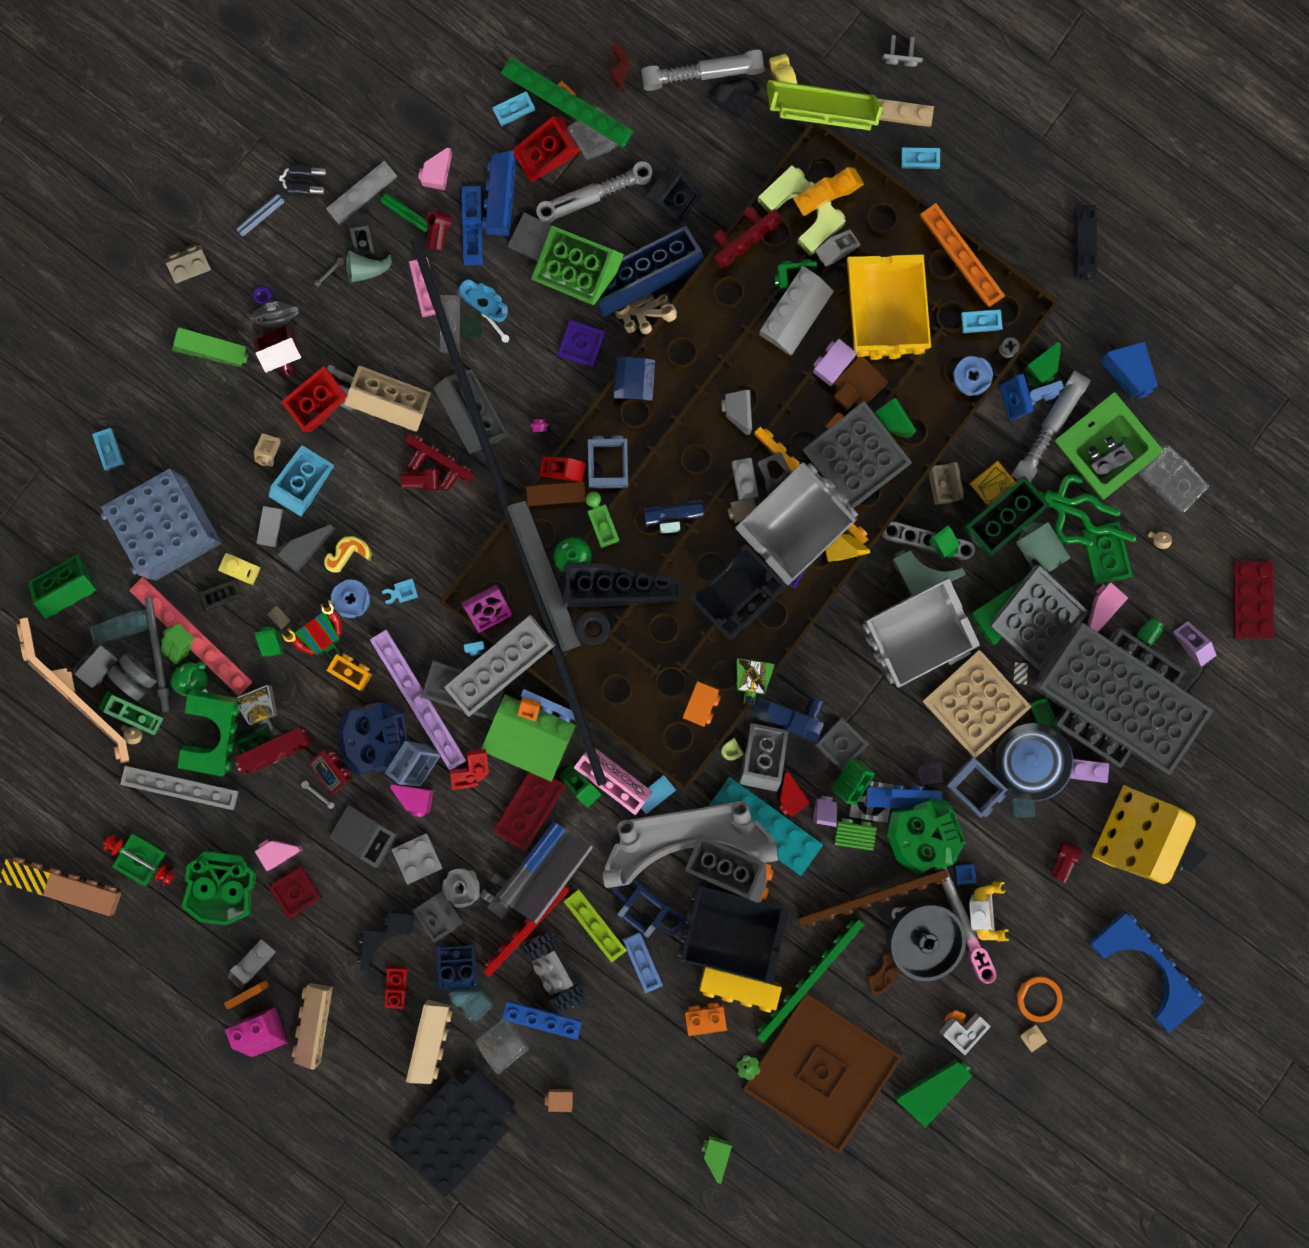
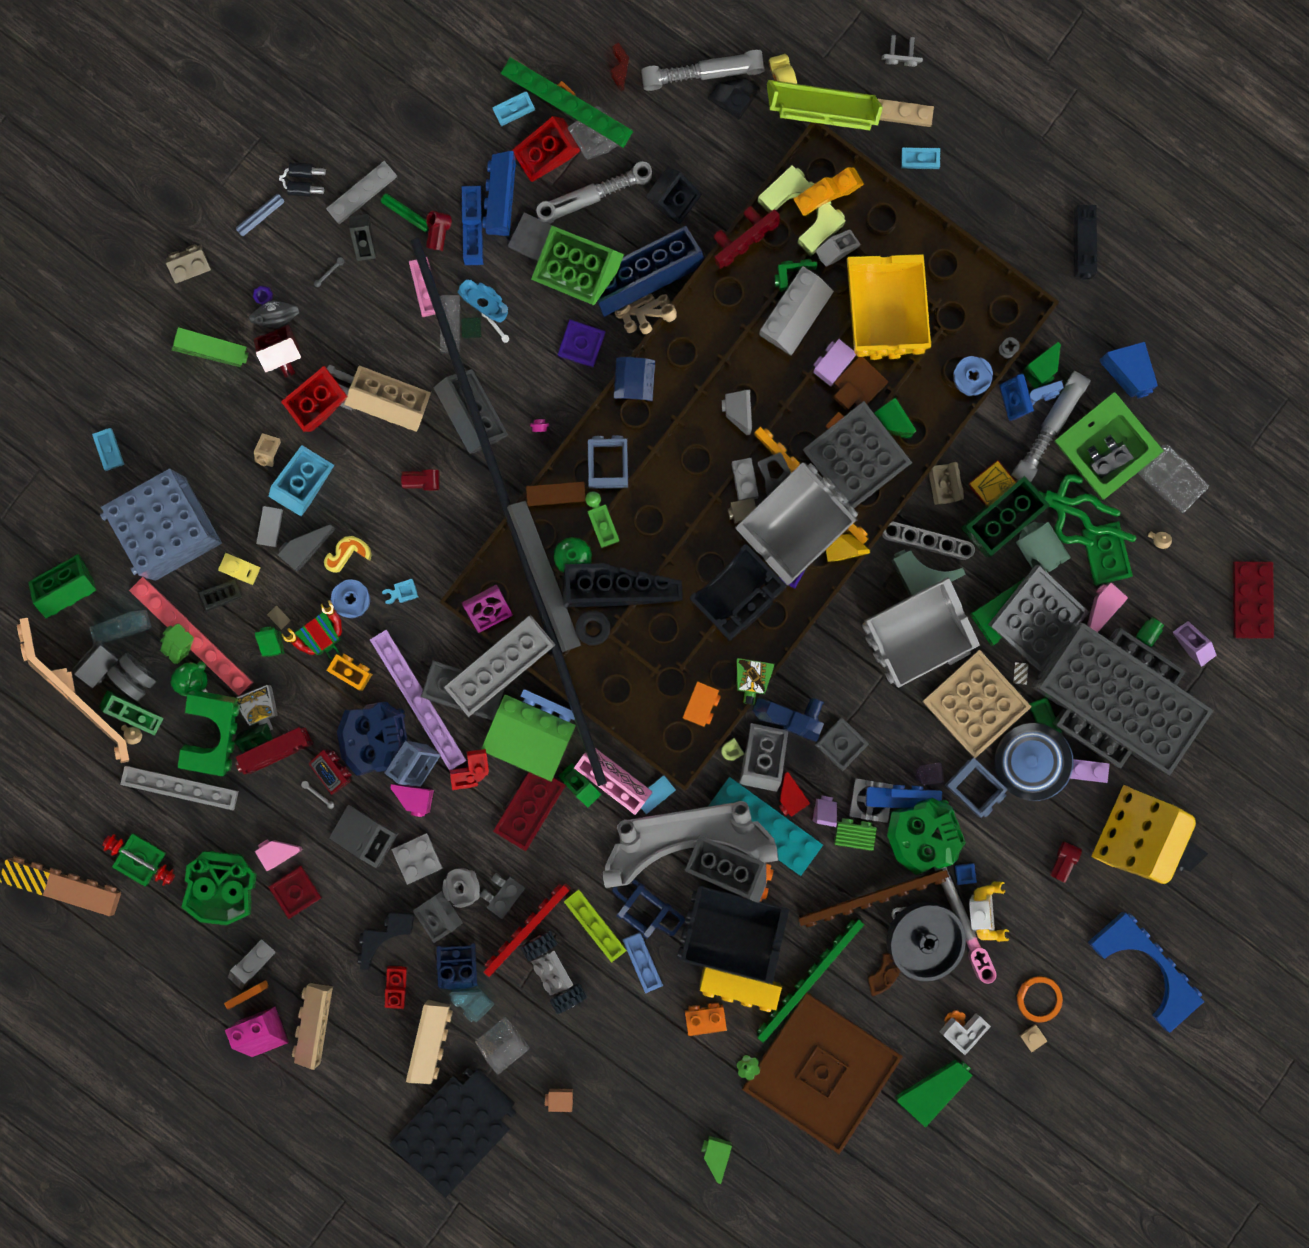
(162, 692): dark grey bar -> none
(362, 268): sand green hat -> none
(433, 453): dark red plate -> none
(436, 170): bright pink slope -> none
(475, 649): medium azure plate -> none
(529, 709): orange tile -> none
(542, 1020): blue bracket -> none
(544, 873): dark grey door -> none
(562, 469): red slope -> none
(670, 527): light aqua tile -> none
(688, 510): dark blue axle -> none
(853, 781): green brick -> none
(945, 543): green slope -> none
(962, 255): orange plate -> none
(981, 321): medium azure plate -> none
(1023, 808): clear light blue slope -> none

